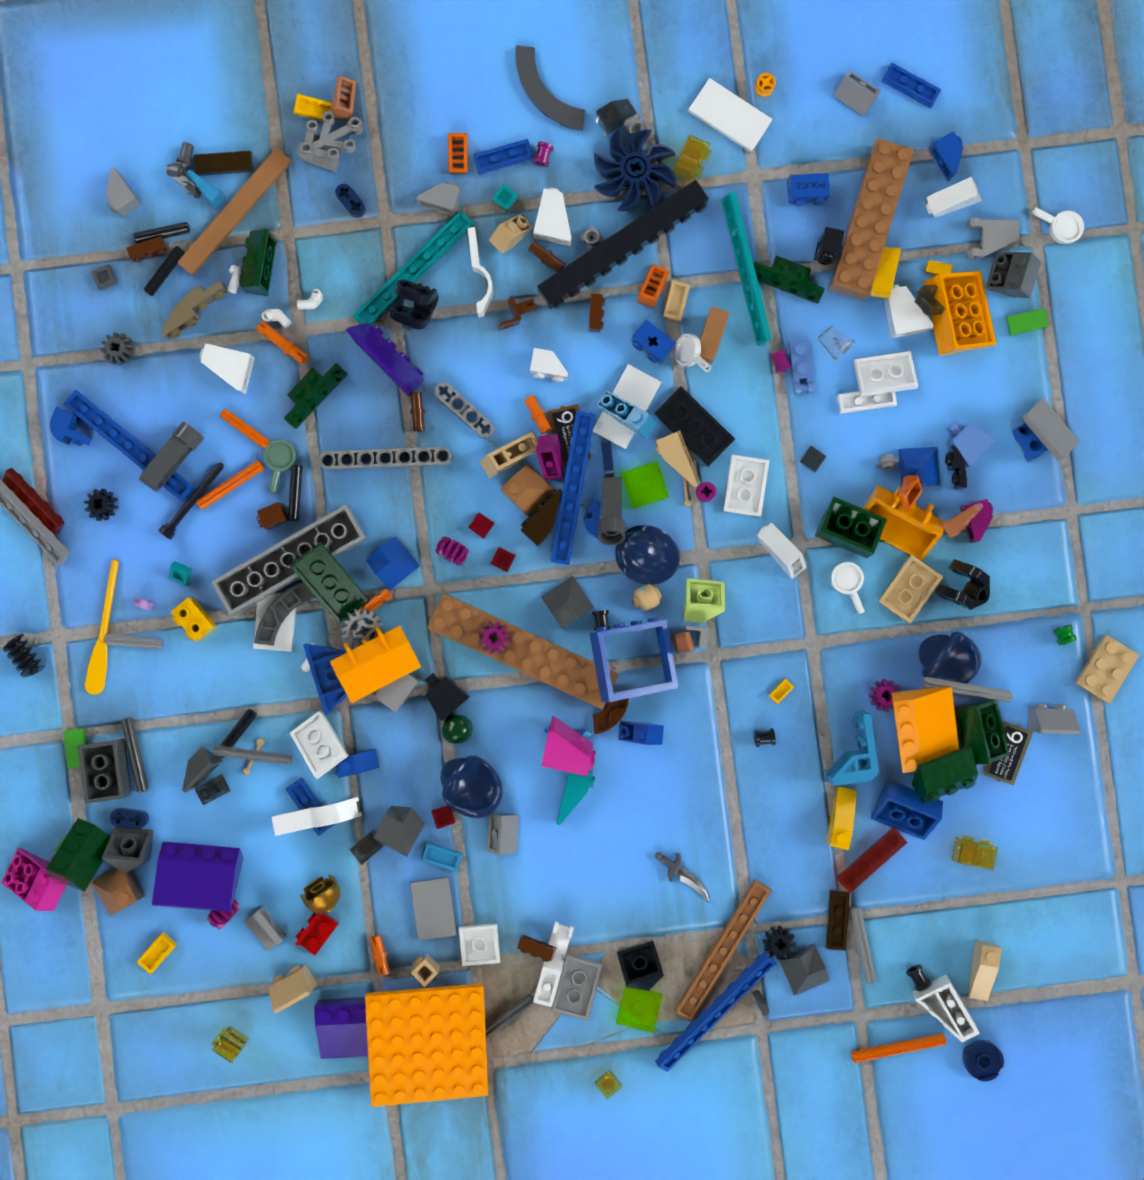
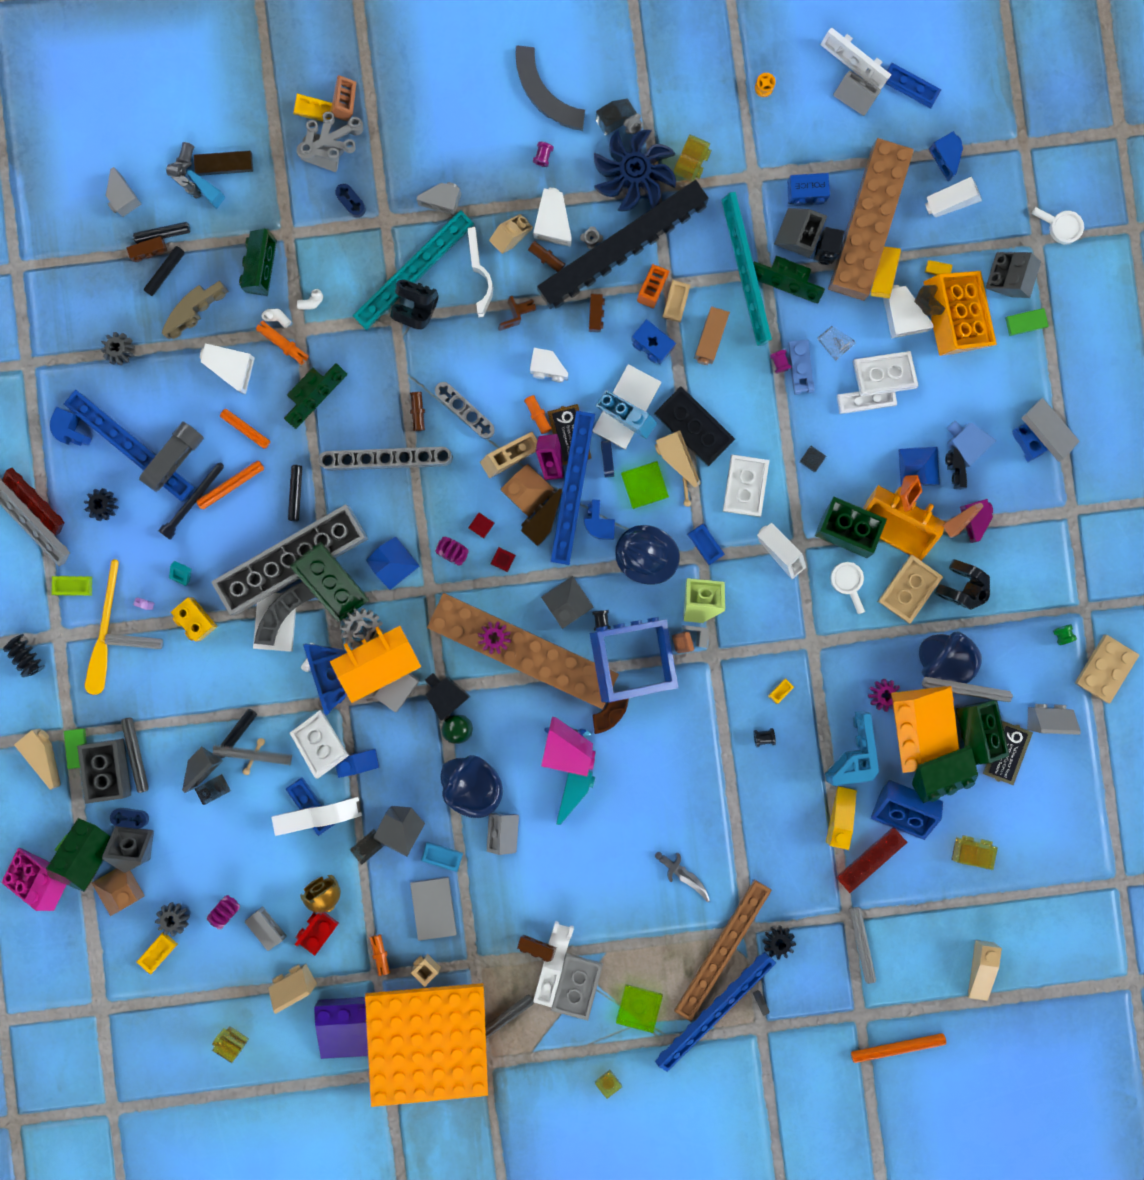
(40, 755): none -> tan slope
(71, 585): none -> lime tile
(104, 277): dark grey tile -> none
(166, 921): none -> dark grey gear
(196, 876): dark purple slope -> none
(234, 211): medium nougat tile -> none
(236, 271): white arm -> none
(272, 516): reddish brown brick -> none
(279, 457): sand green piece -> none
(376, 601): orange axle -> none
(386, 357): dark purple slope -> none
(443, 816): dark red tile -> none
(458, 136): orange slope -> none
(479, 944): white tile -> none
(503, 156): blue tile -> none
(505, 197): teal plate -> none
(611, 526): dark grey beam -> none
(640, 966): black slope -> none
(641, 733): blue slope -> none
(646, 597): tan head -> none
(688, 352): white piece -> none
(702, 496): magenta wheel -> none
(705, 544): none -> blue tile
(730, 115): white tile -> none
(800, 231): none -> dark grey slope
(804, 970): dark grey slope -> none
(837, 920): dark brown tile -> none
(855, 59): none -> white hinge
(887, 462): light grey plate -> none
(918, 977): black bush -> none
(946, 1005): white wedge -> none
(992, 1066): dark blue plate -> none
(994, 235): light grey flag -> none

